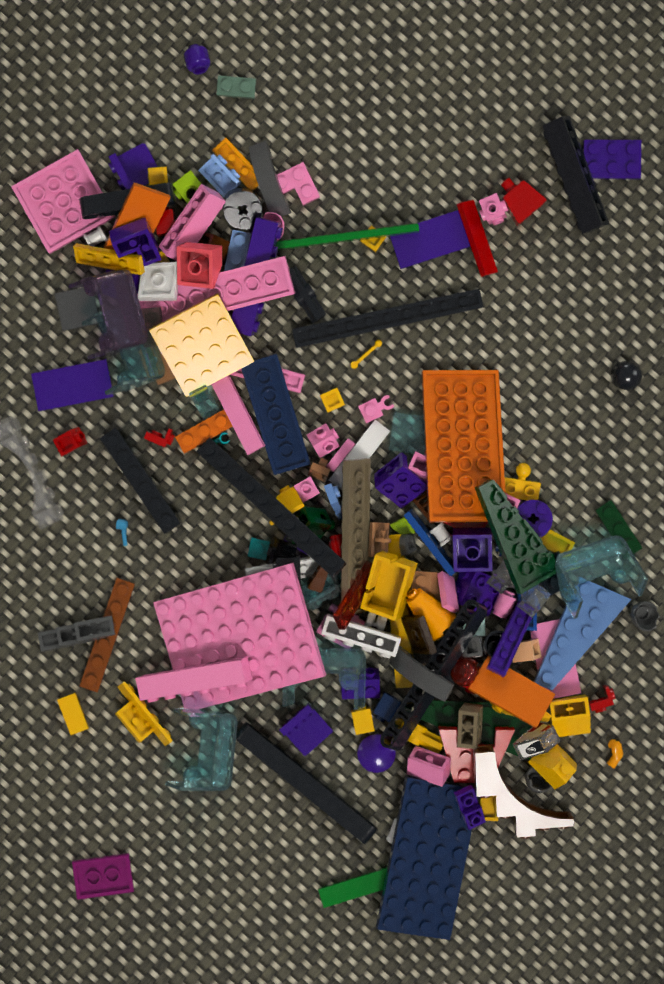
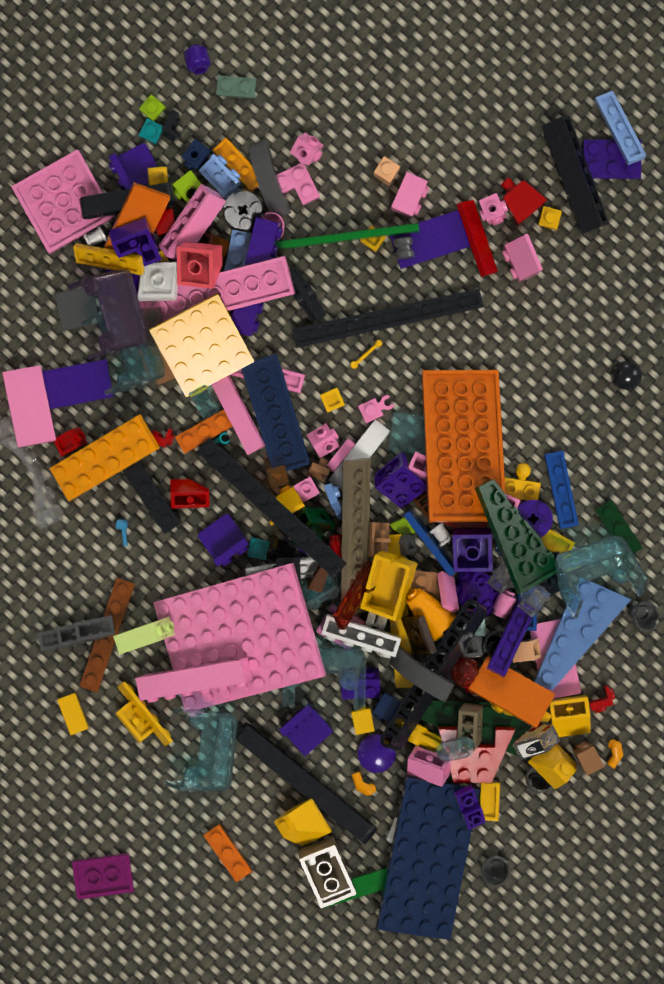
(29, 406): none -> bright pink tile
(104, 458): none -> light orange plate
(144, 635): none -> yellowish green window
(151, 131): none -> teal plate
(152, 108): none -> lime plate
(172, 123): none -> black bracket
(188, 494): none -> red slope
(195, 155): none -> dark blue brick
(223, 540): none -> dark purple bracket
(227, 852): none -> orange plate
(277, 477): none -> clear orange panel
(302, 823): none -> yellow slope
(307, 149): none -> bright pink brick
(326, 872): none -> dark tan slope
(364, 788): none -> light orange arm
(386, 171): none -> light nougat brick
(404, 250): none -> dark grey wheel
(409, 195): none -> bright pink brick
(456, 747): none -> clear light blue plate
(495, 870): none -> dark grey hair
(507, 804): arch -> none
(522, 258): none -> bright pink slope
(550, 218): none -> yellow plate
(561, 489): none -> blue tile
(587, 757): none -> medium nougat brick
(620, 127): none -> light blue plate

